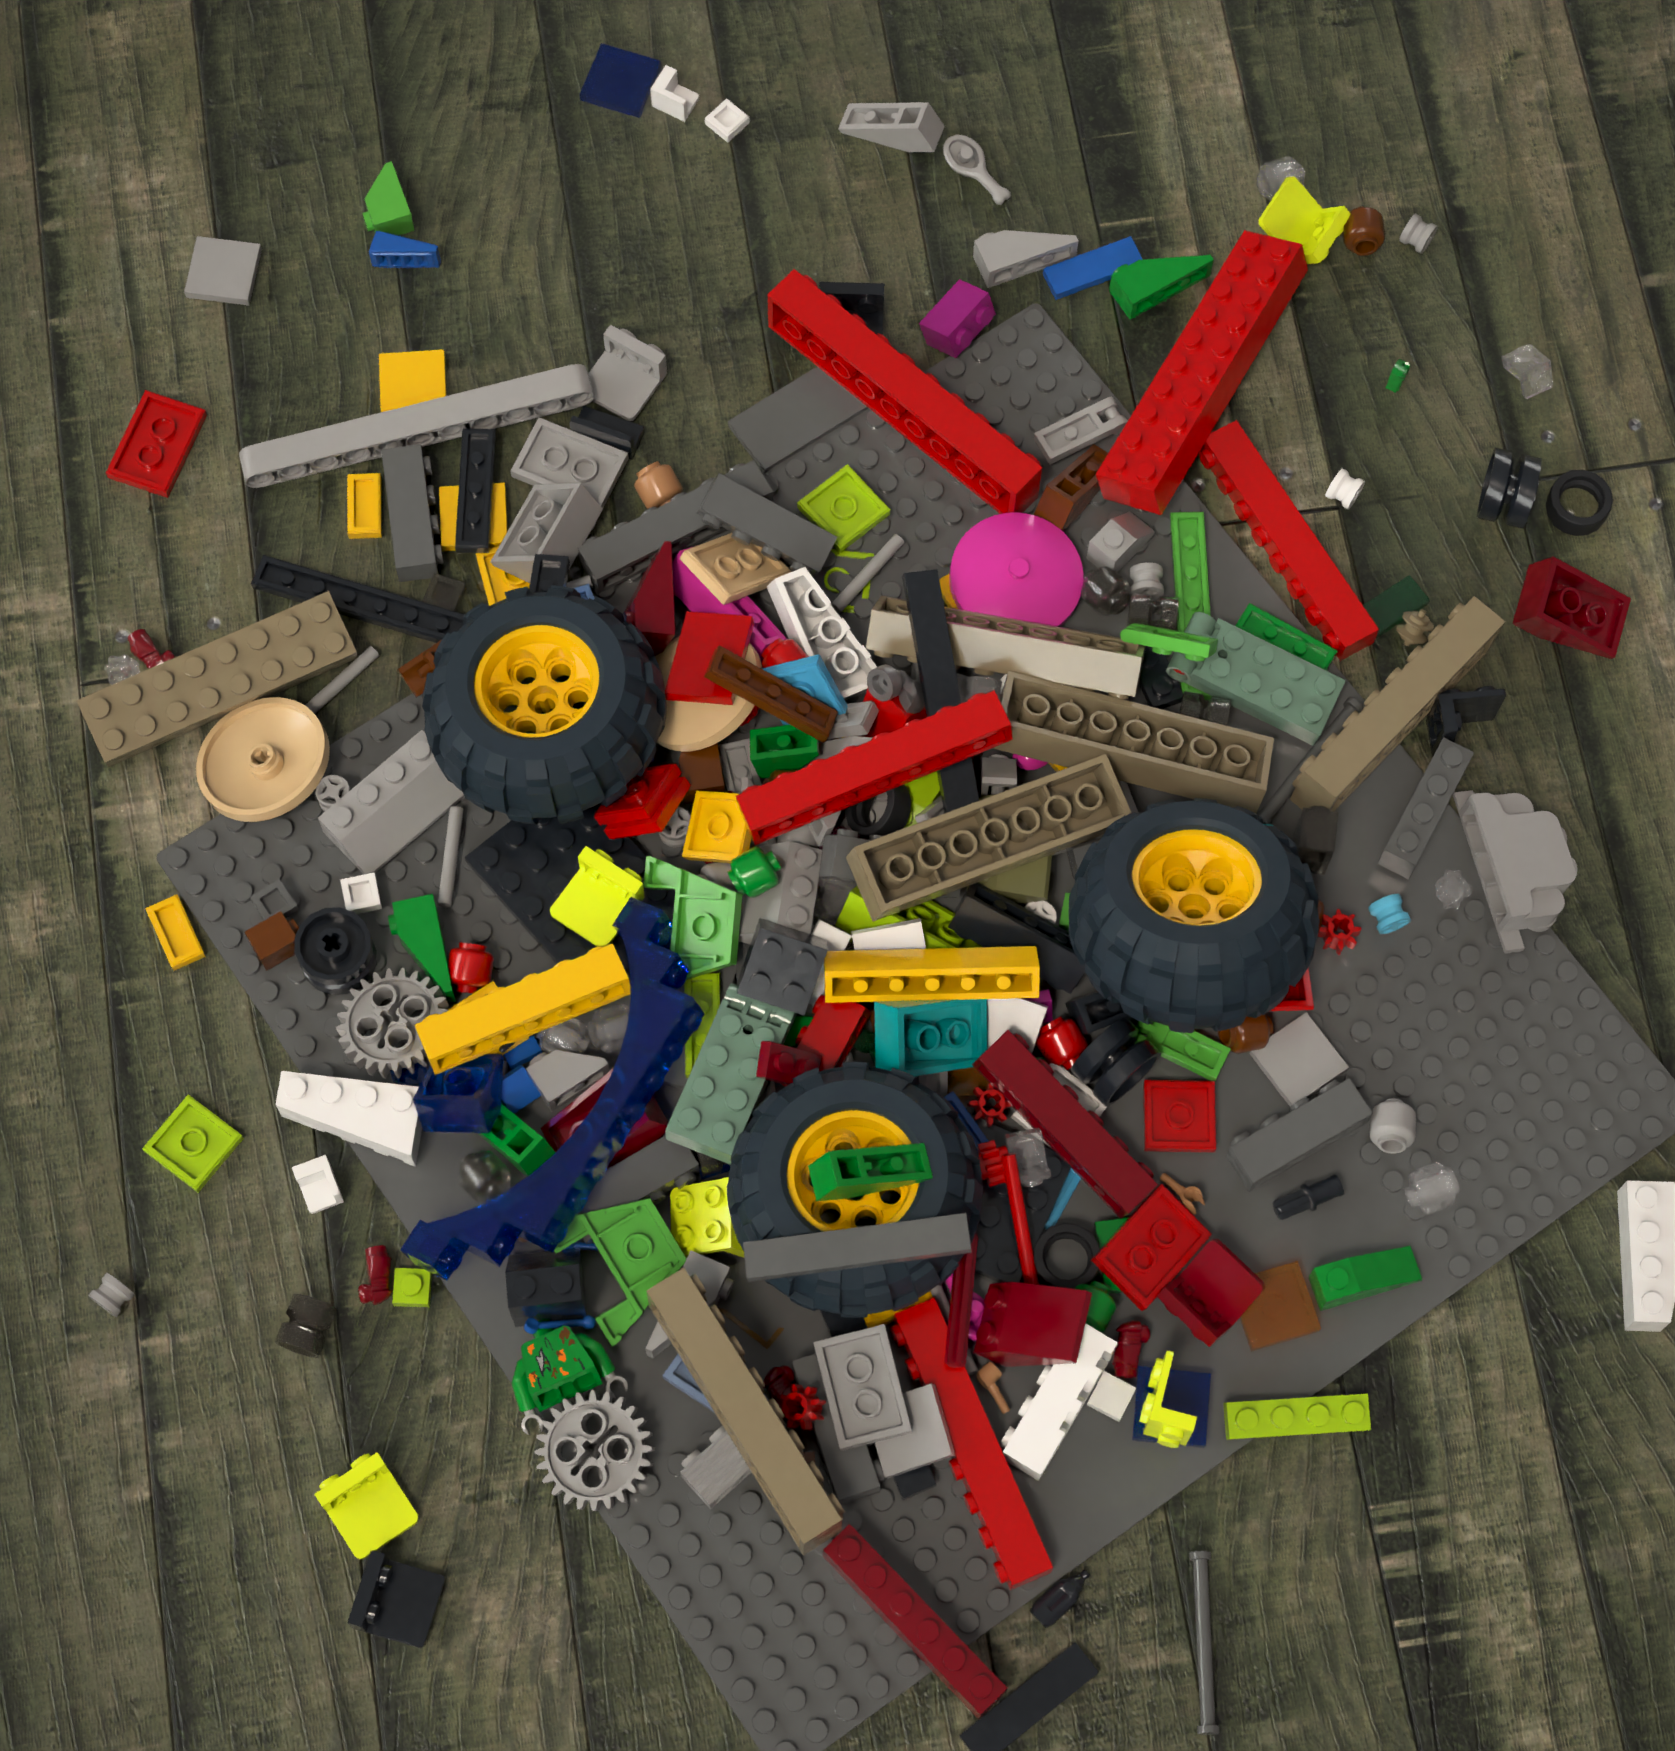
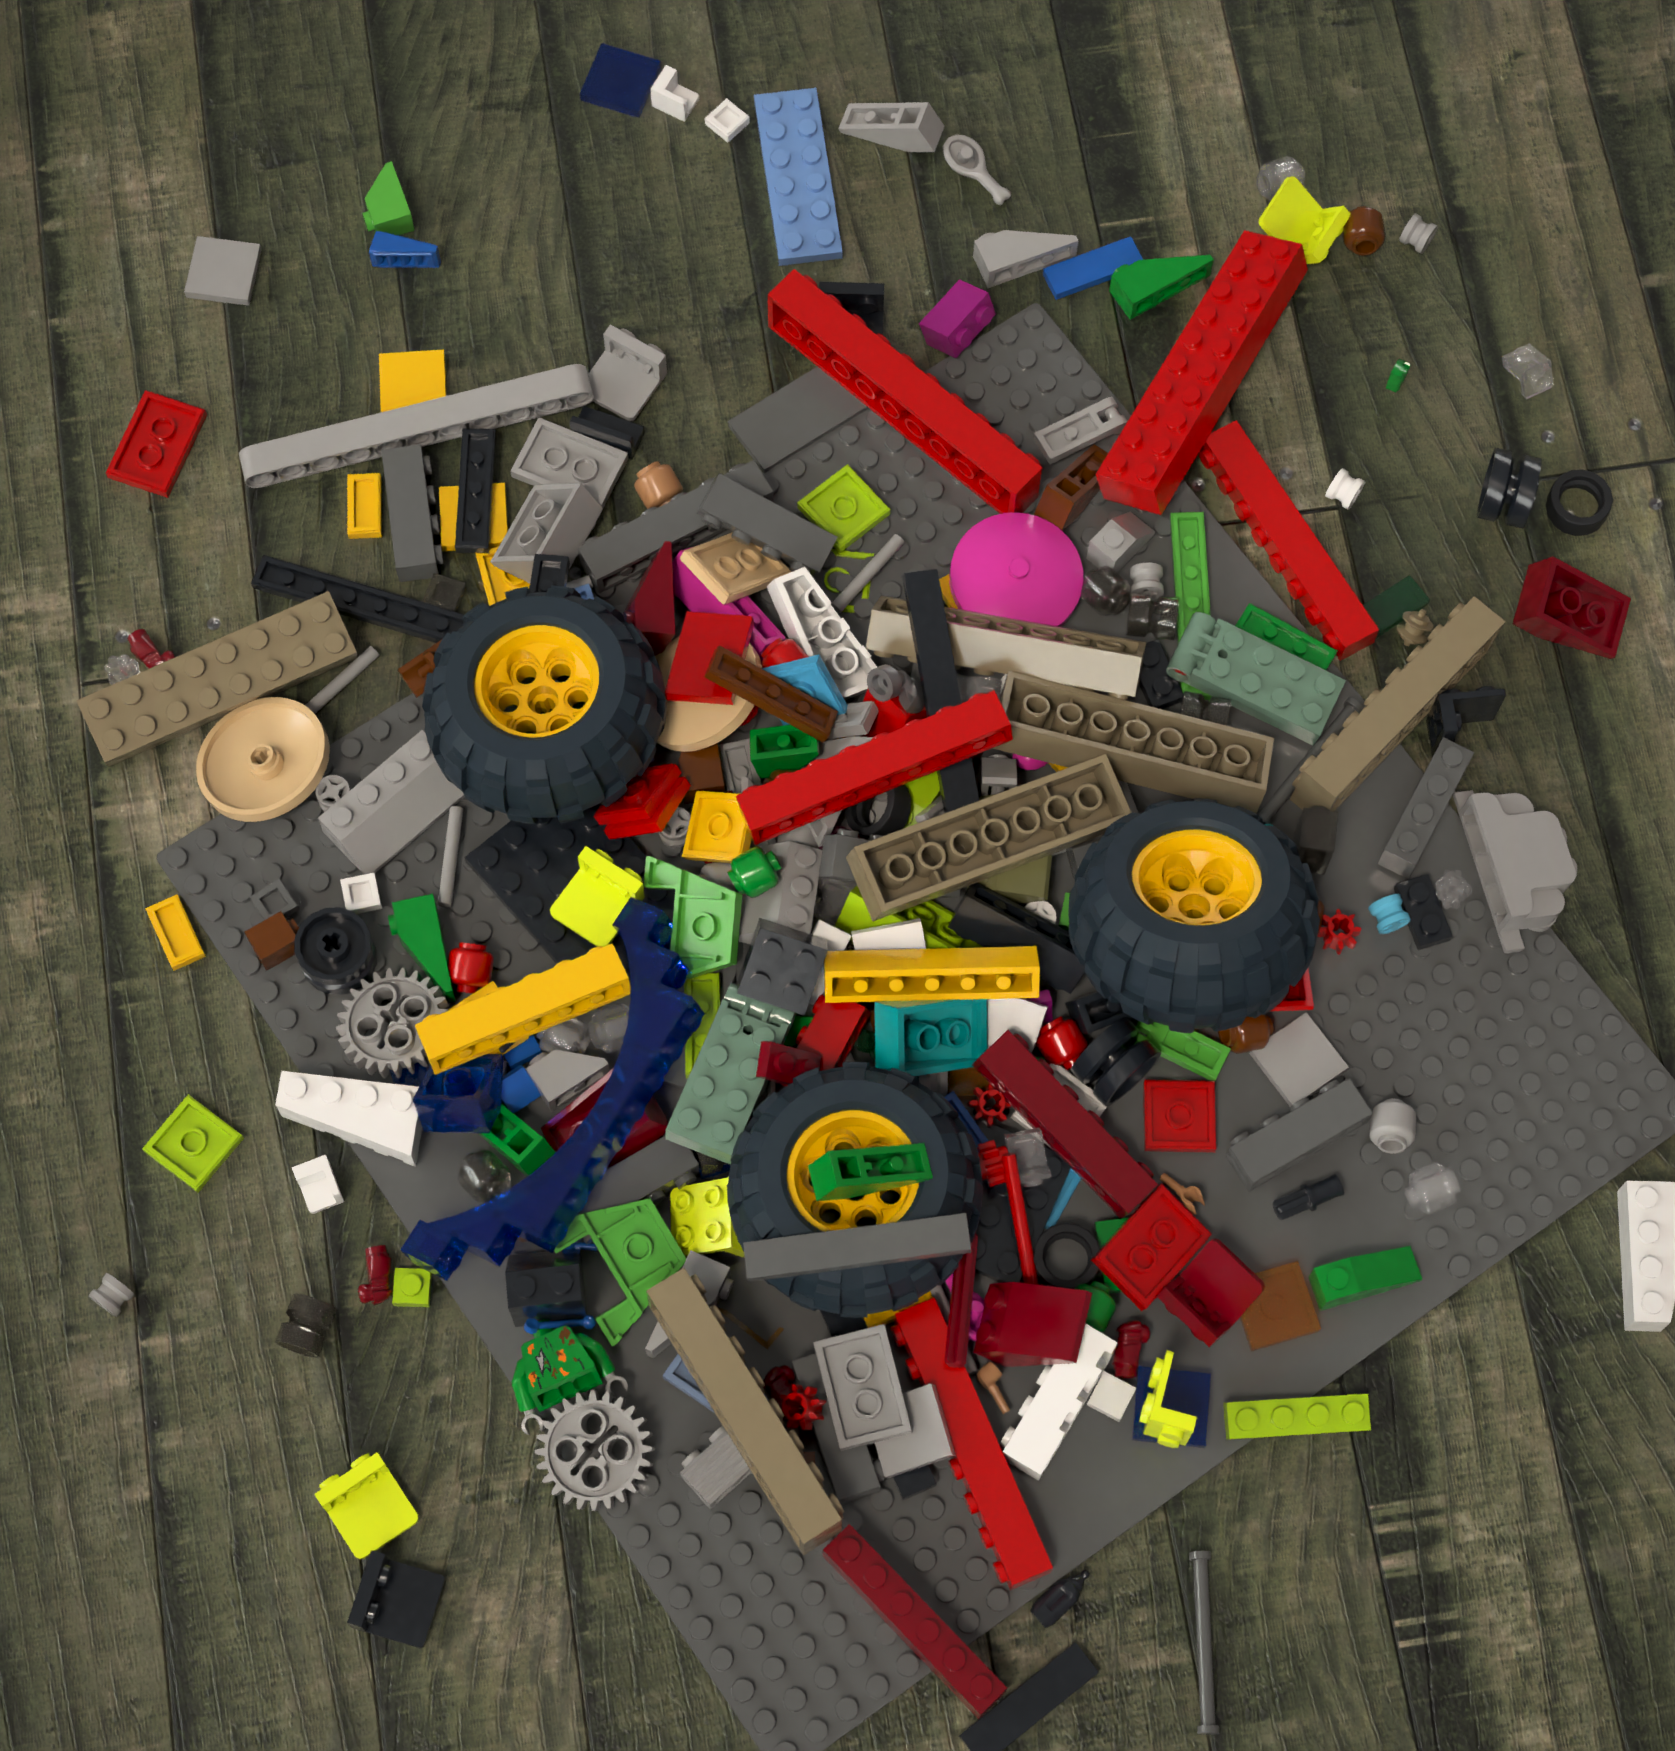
(797, 176): none -> medium blue plate
(1165, 641): bright green hinge -> none
(1427, 918): none -> black plate

